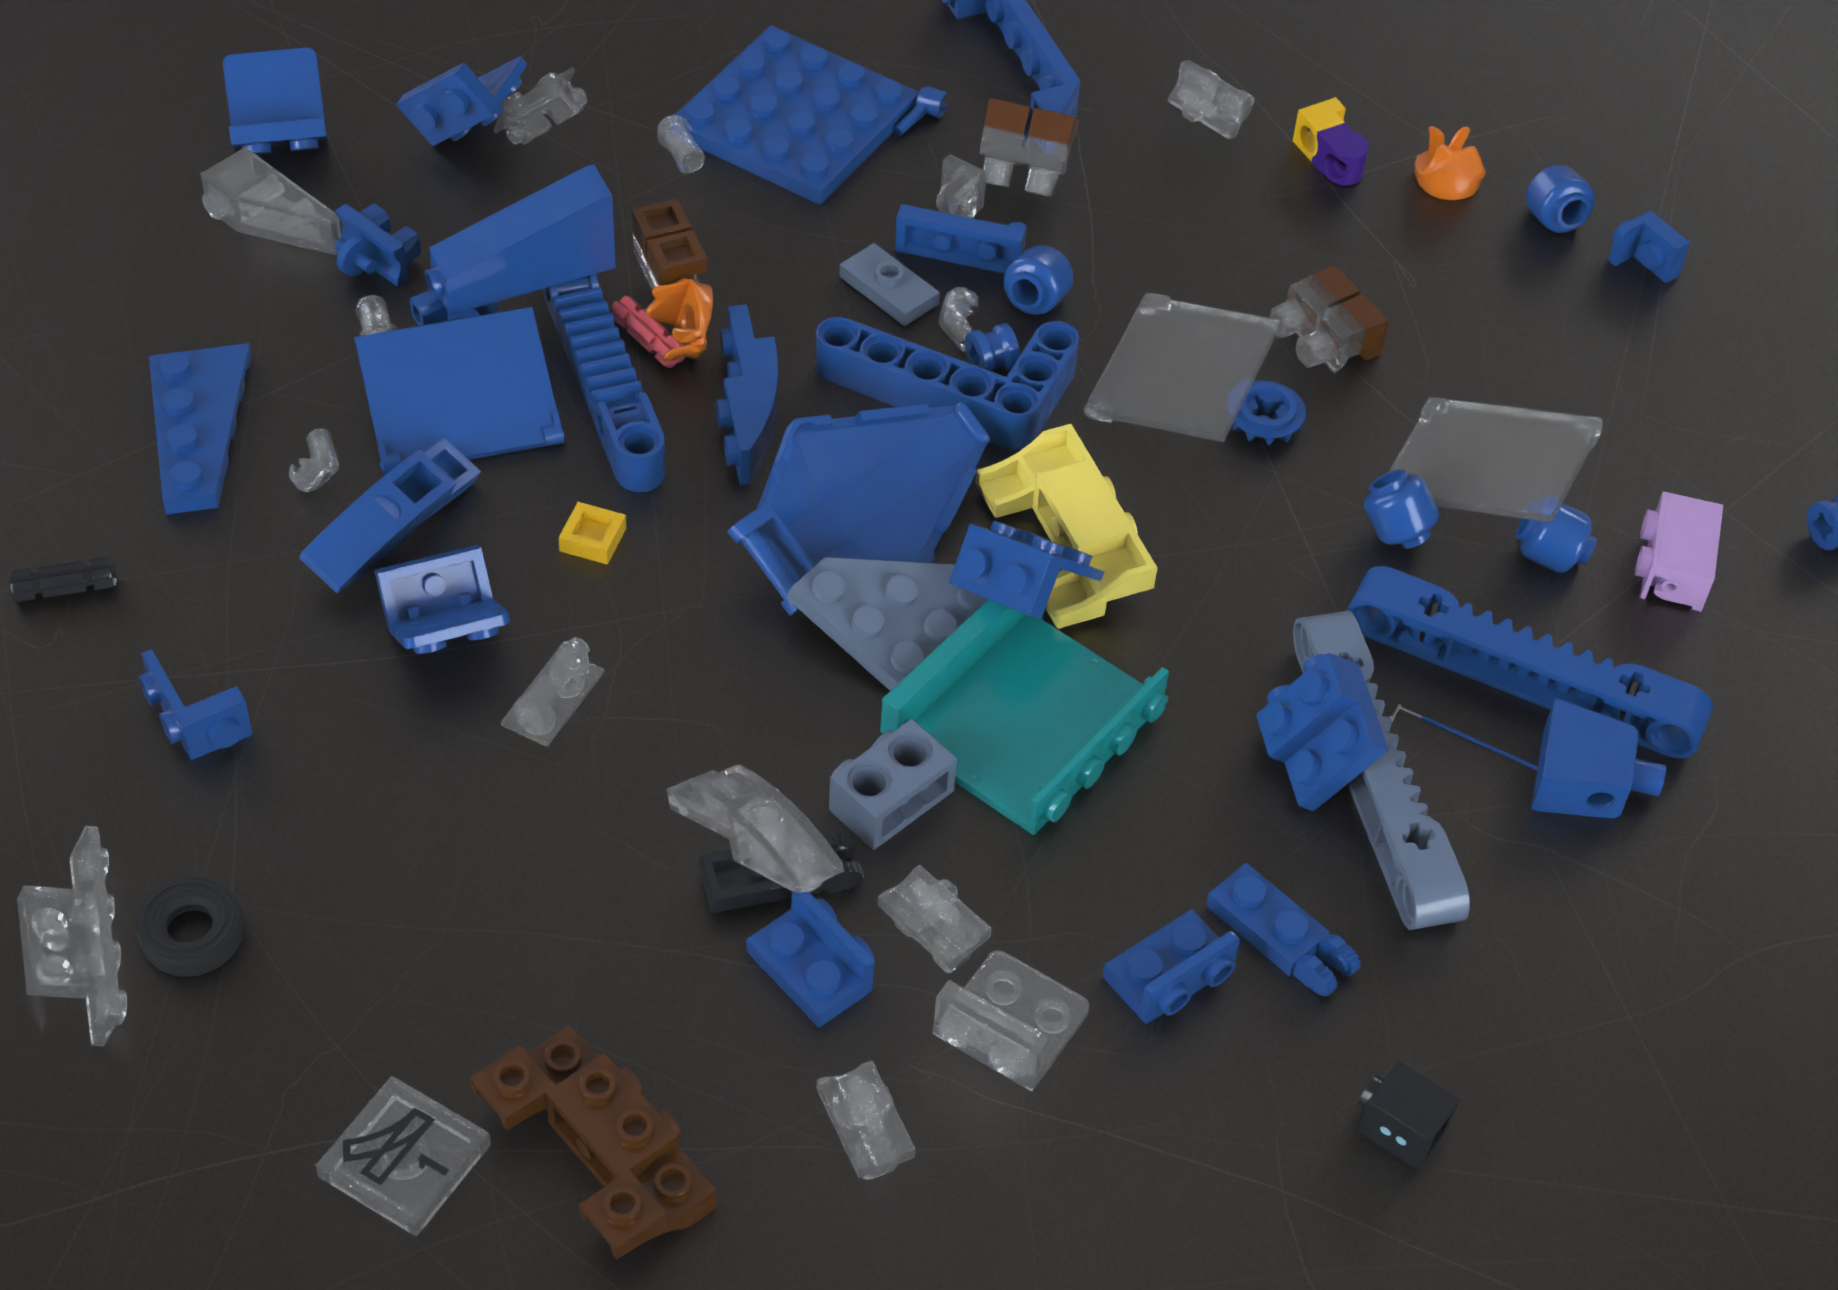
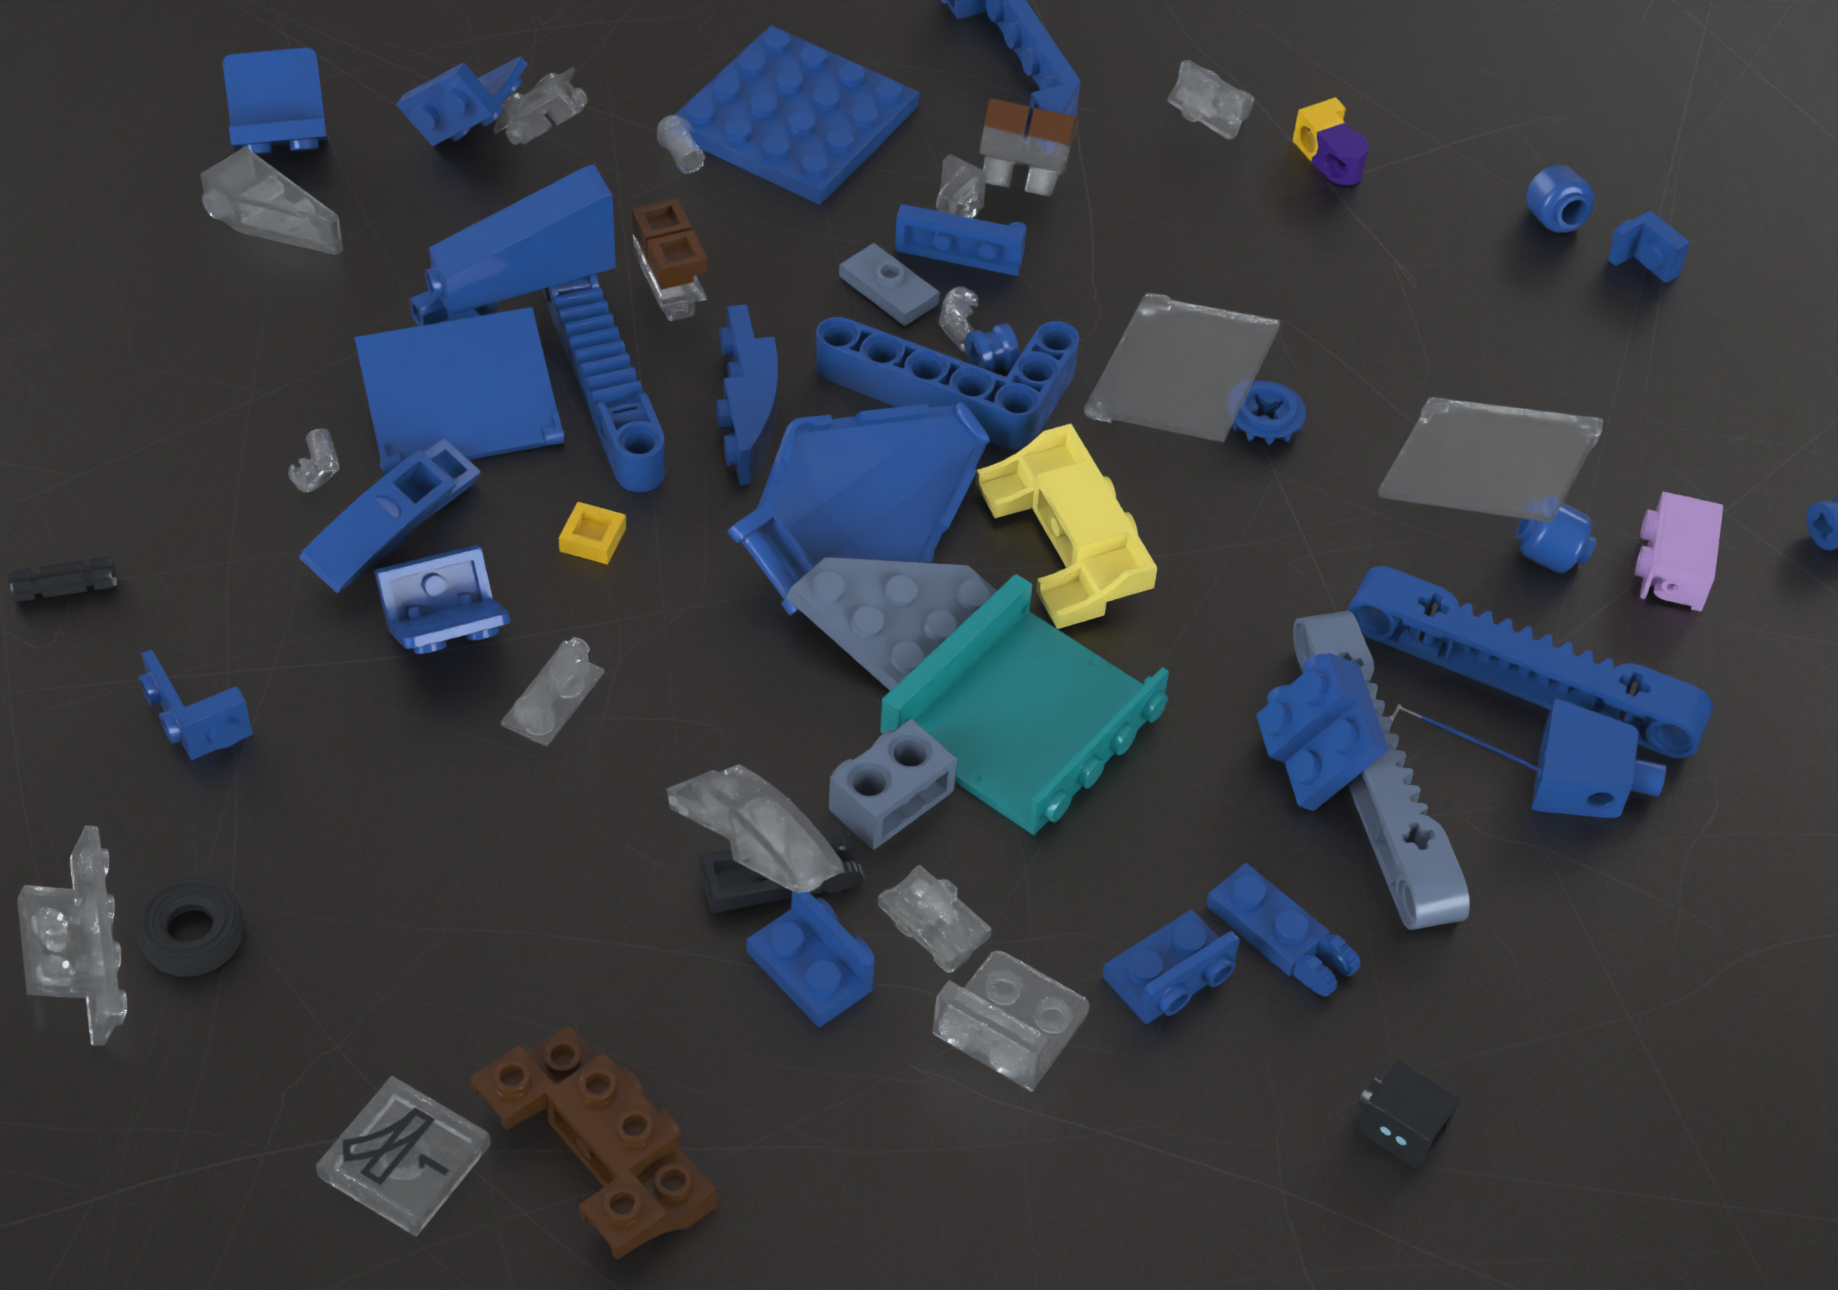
(195, 420): blue wing -> none
(370, 248): blue hips -> none
(373, 315): clear pin -> none
(645, 330): coral axle -> none
(688, 310): orange piece -> none
(866, 1121): clear hips -> none
(928, 102): blue hand -> none
(1015, 566): blue bracket -> none
(1038, 280): blue head -> none
(1330, 320): clear hips -> none
(1401, 509): blue head -> none
(1449, 170): orange piece -> none

